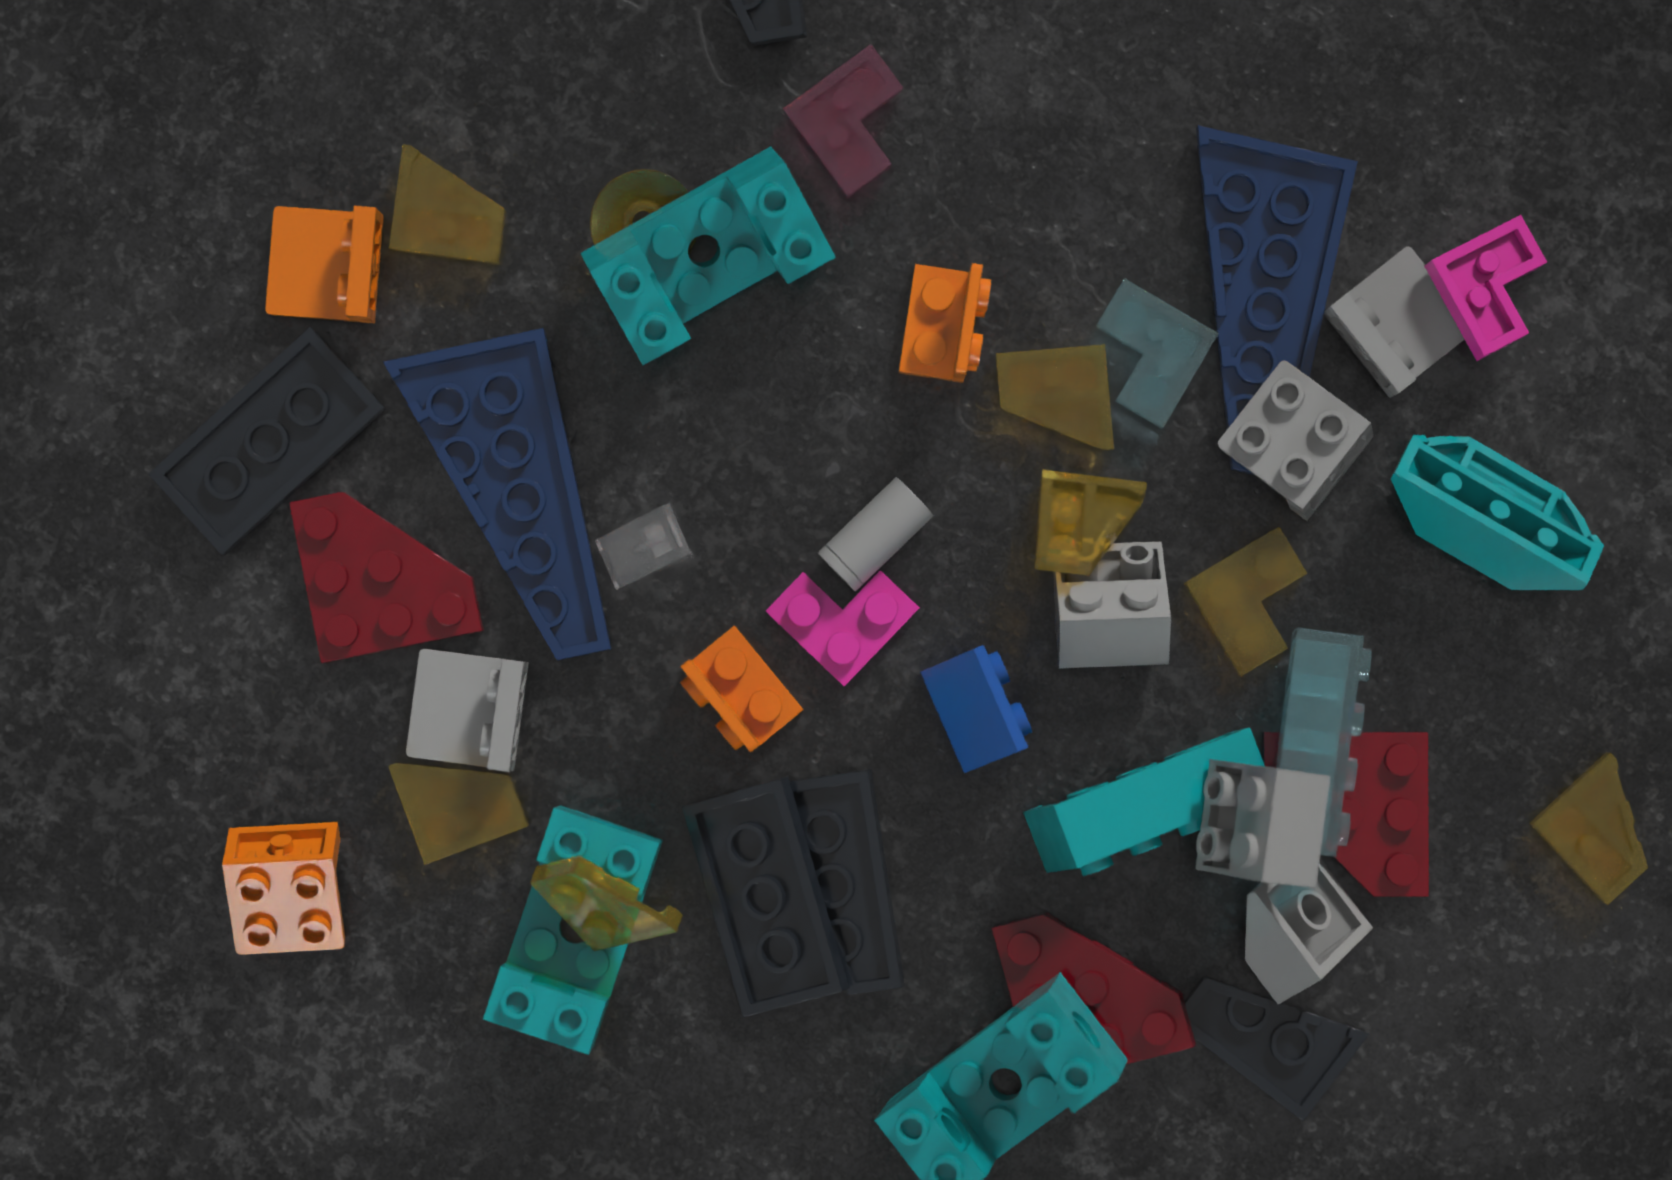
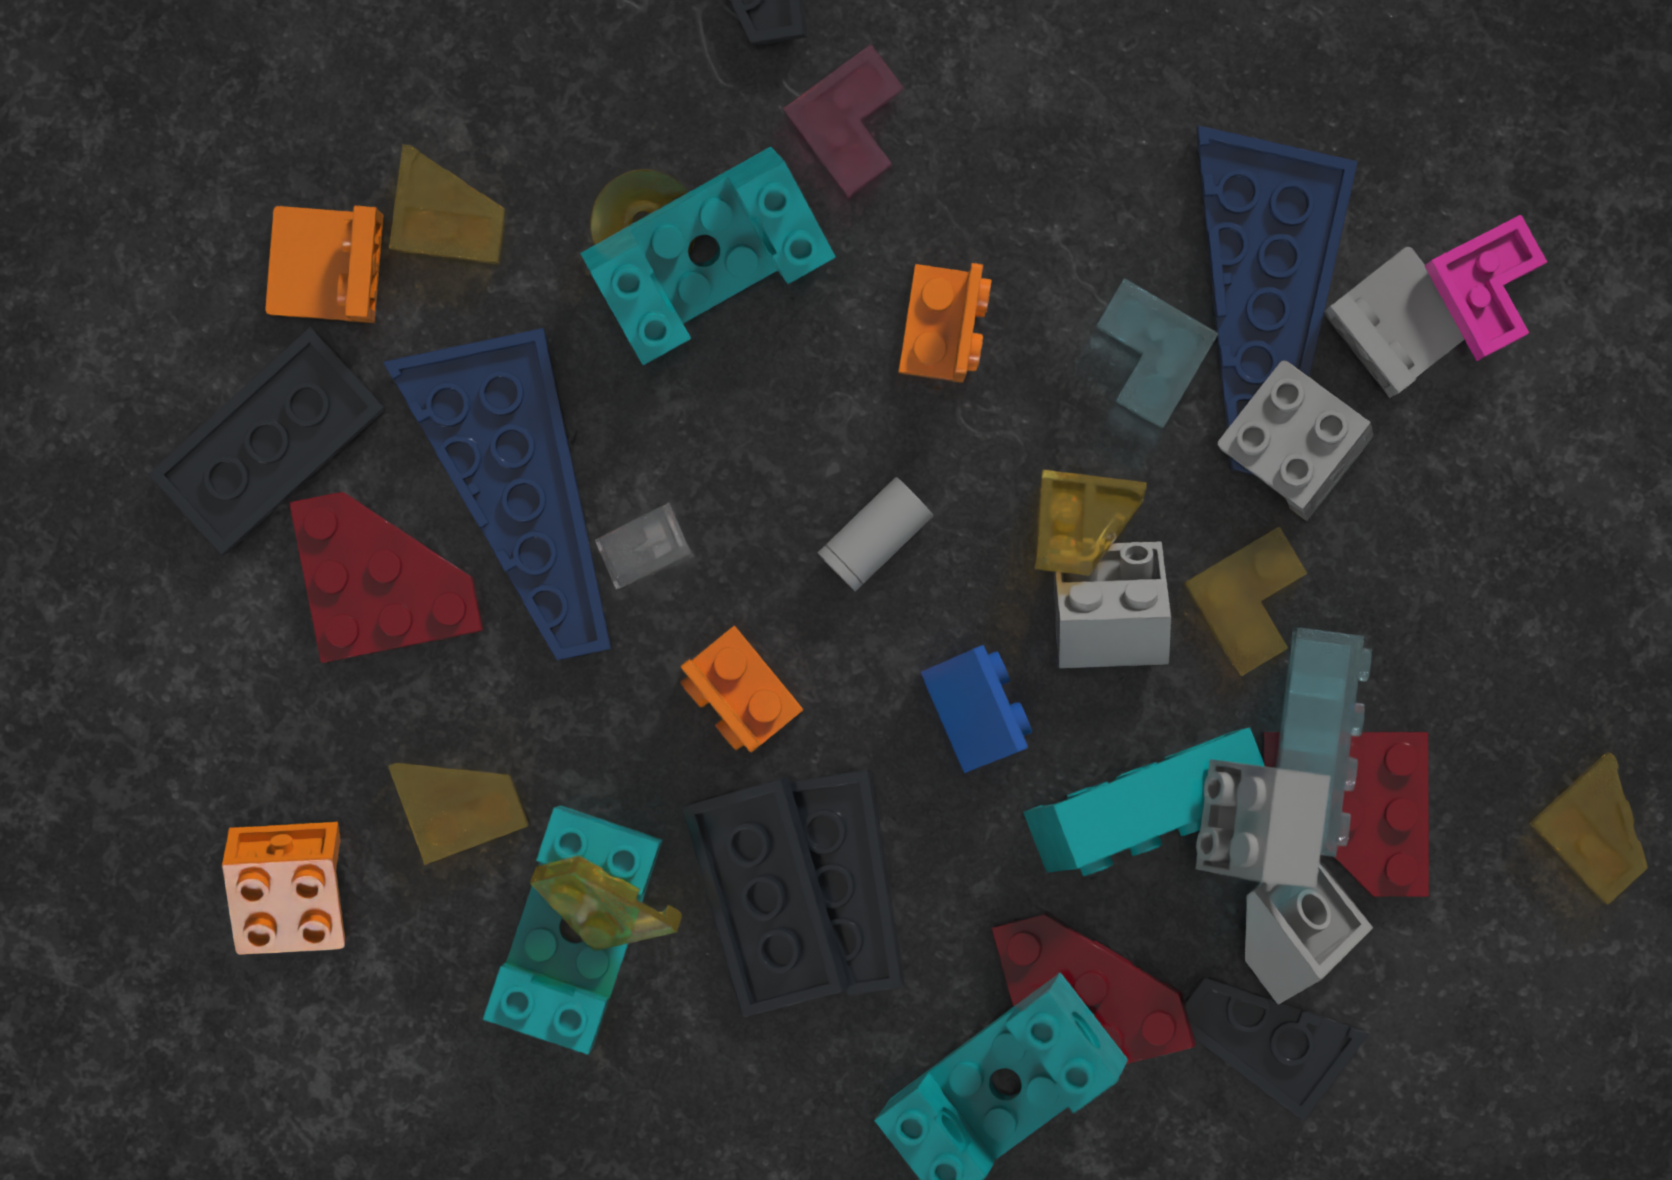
(467, 709): light grey bracket -> none
(847, 636): dark pink plate -> none
(1059, 391): clear yellow wing -> none
(1494, 515): teal wedge -> none

